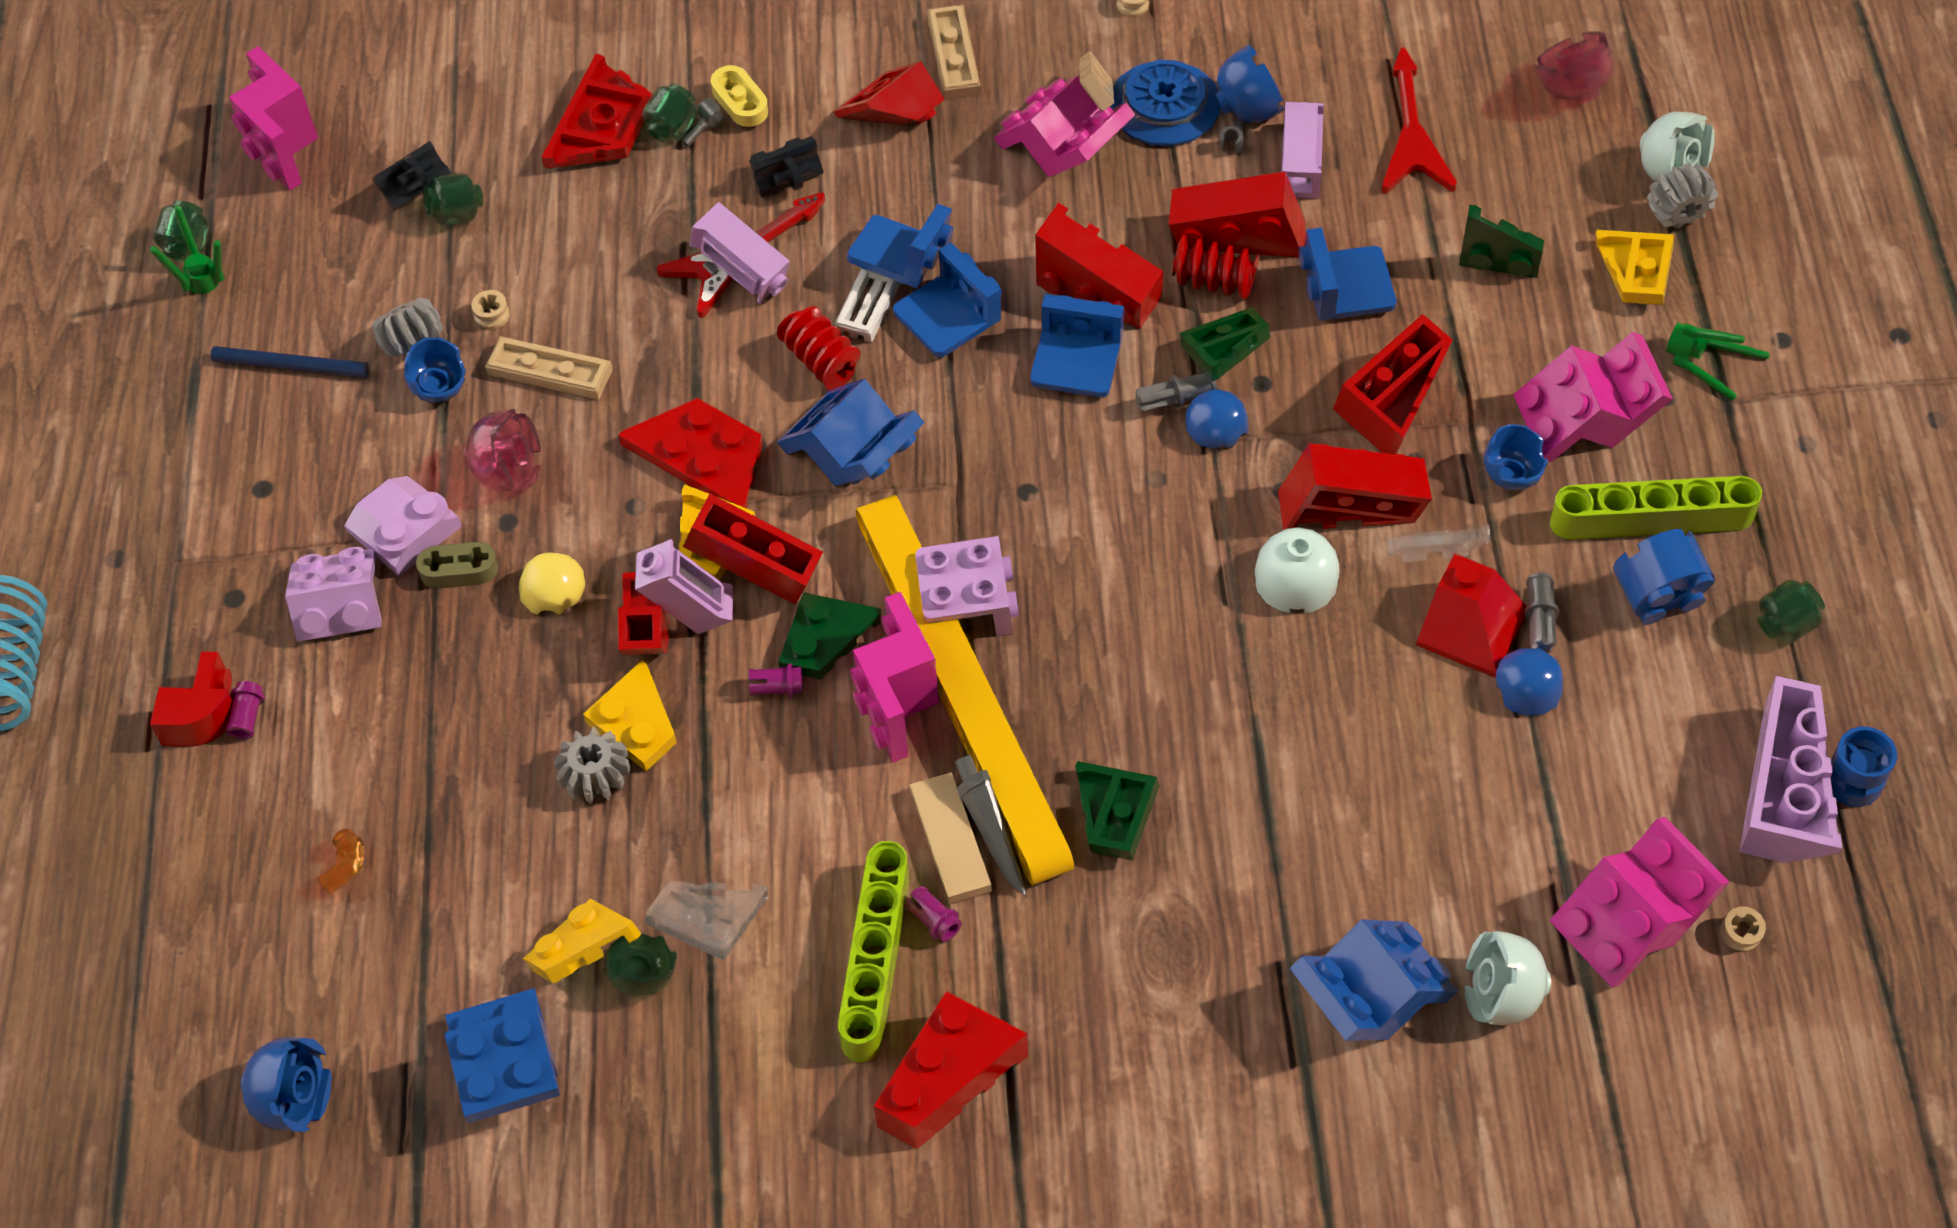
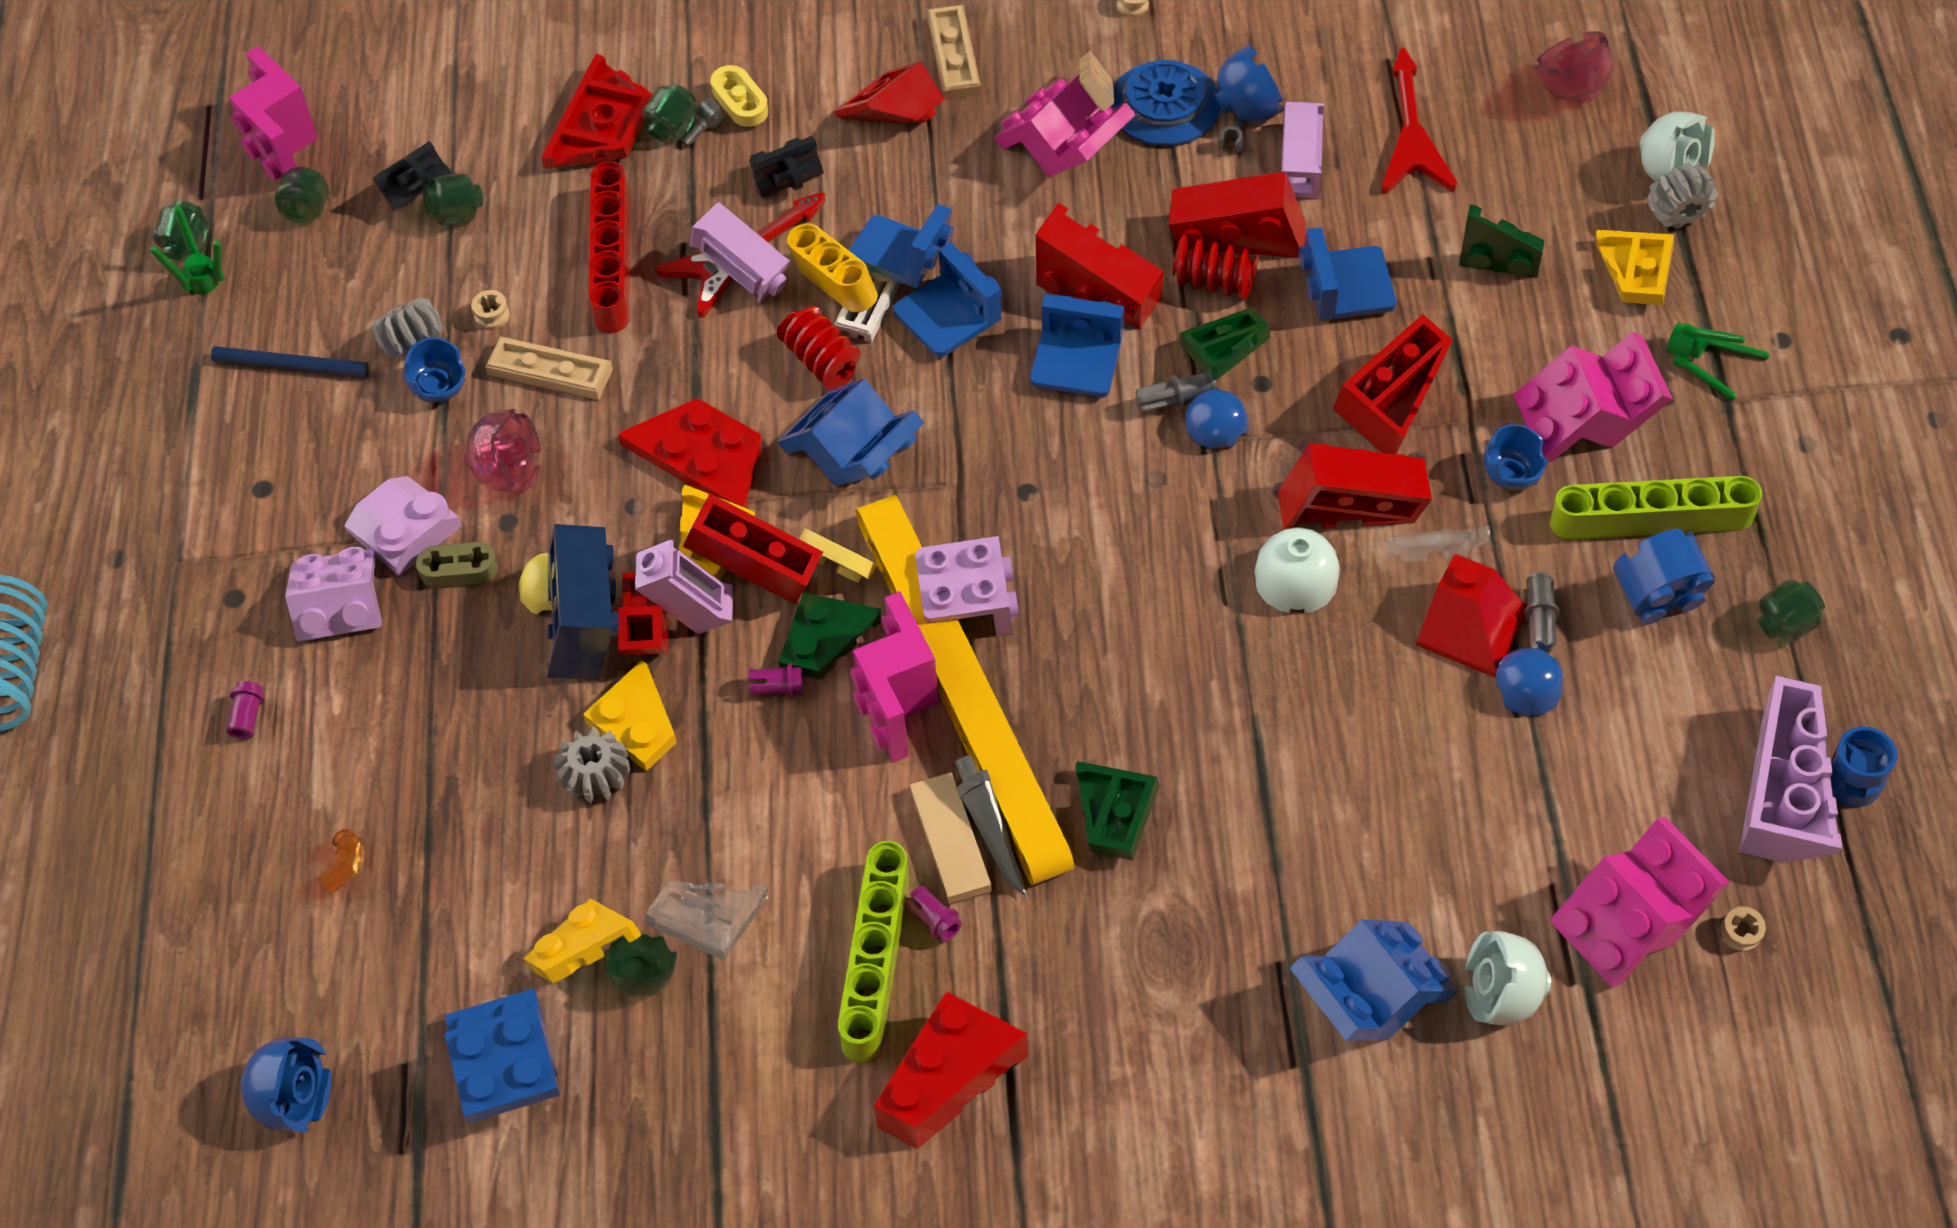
(198, 713): red brick -> none
(301, 195): none -> clear green head
(580, 601): none -> dark blue wedge
(609, 247): none -> red beam
(832, 267): none -> yellow beam
(850, 564): none -> light yellow plate

